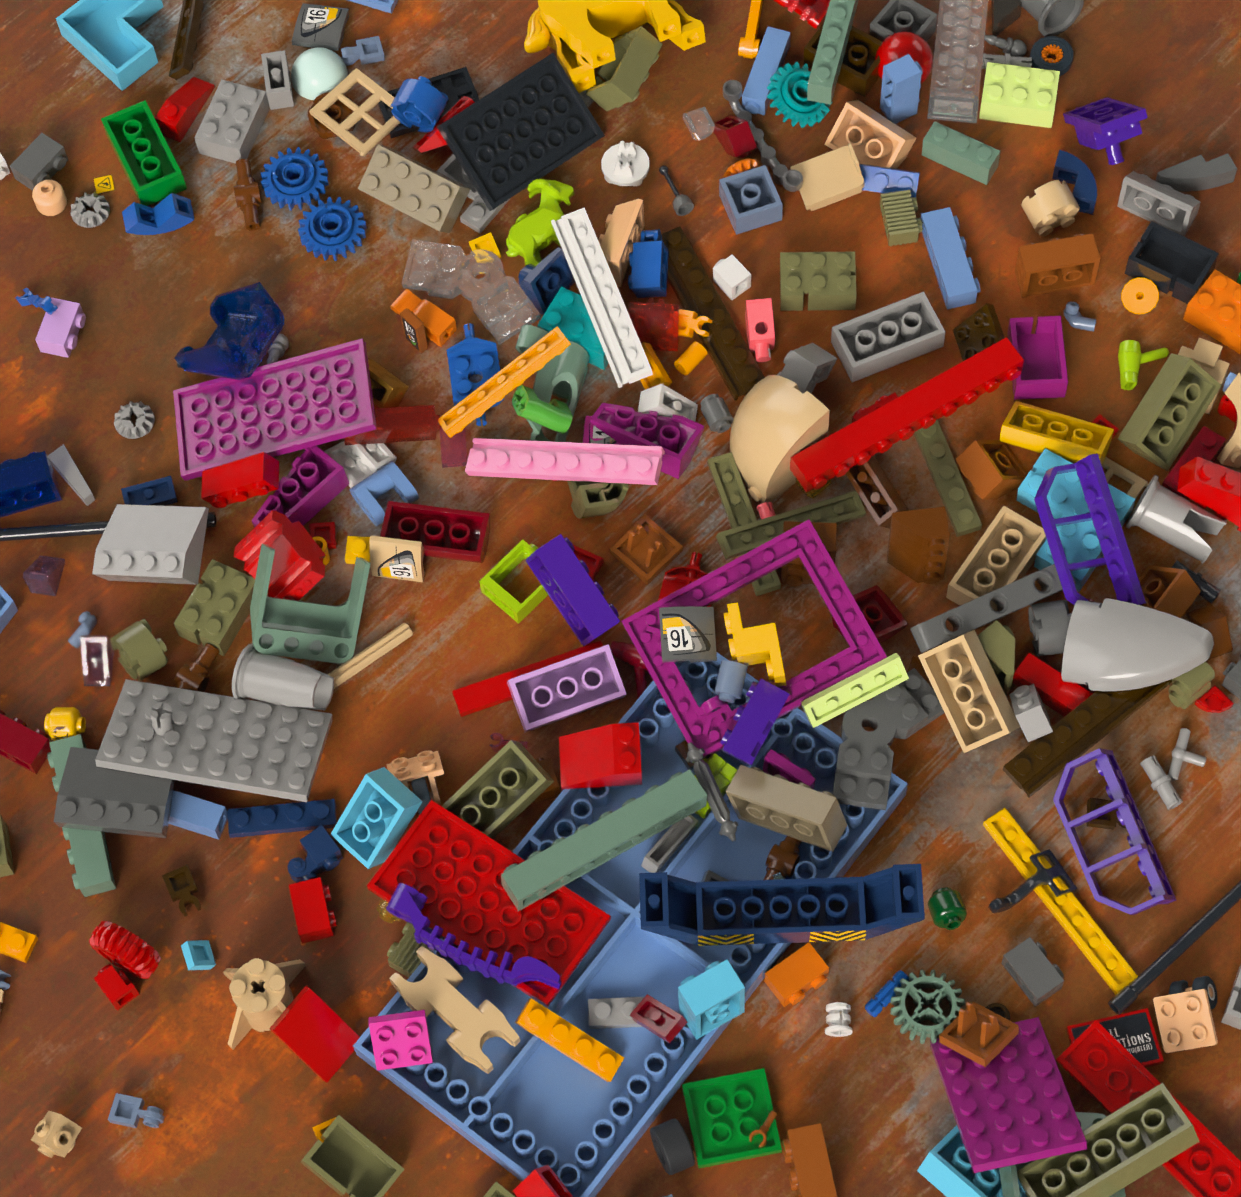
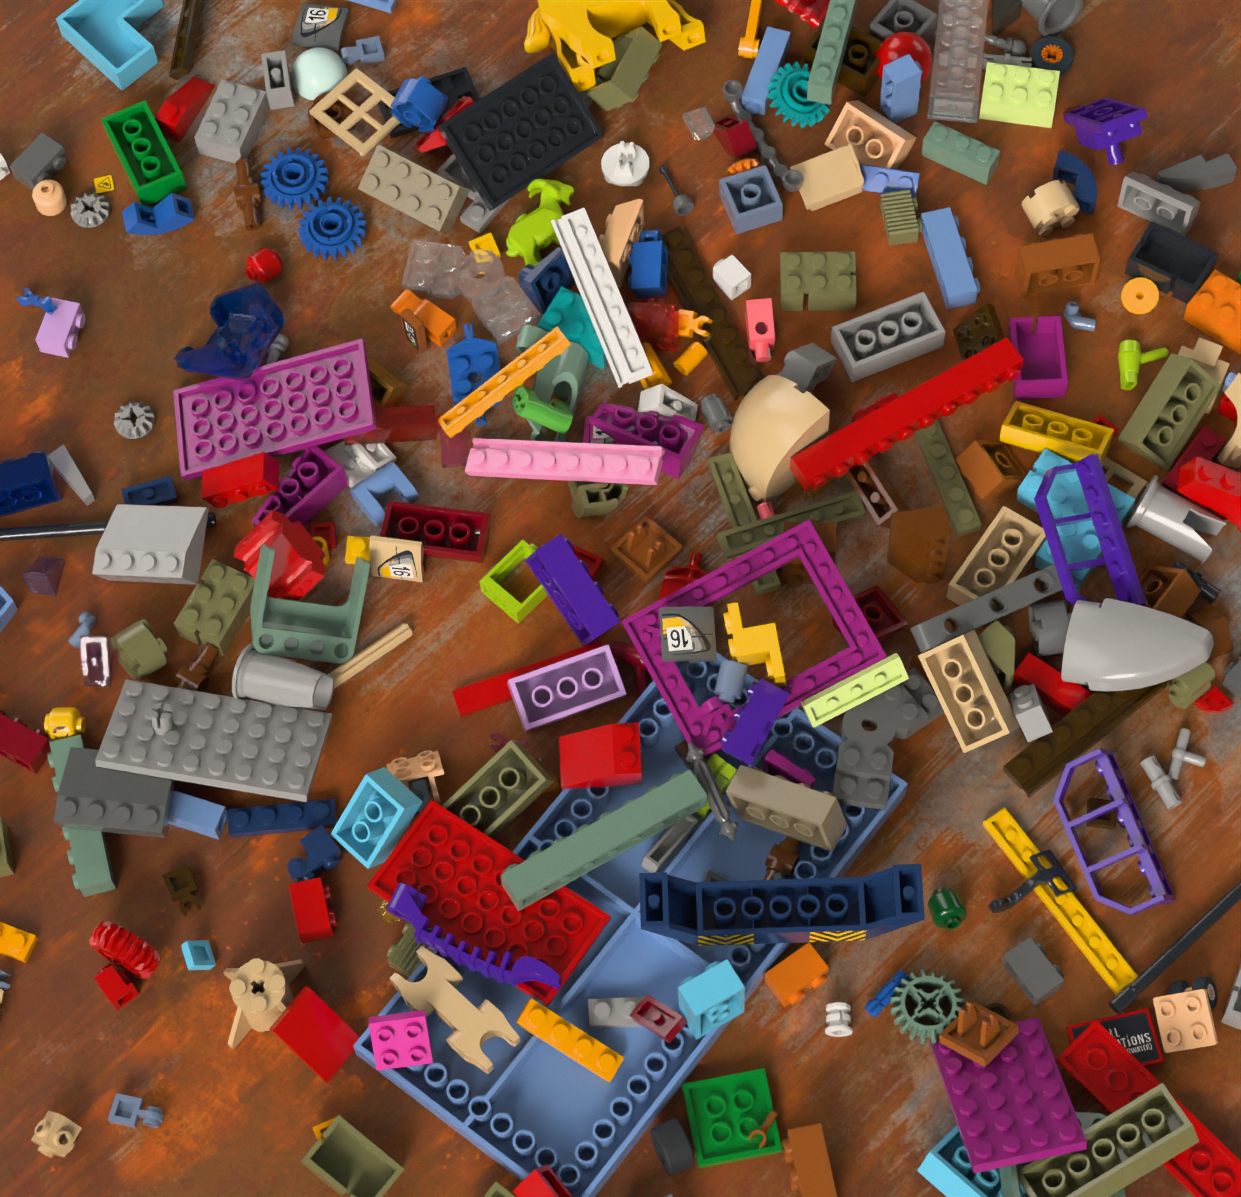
(263, 265): none -> red head

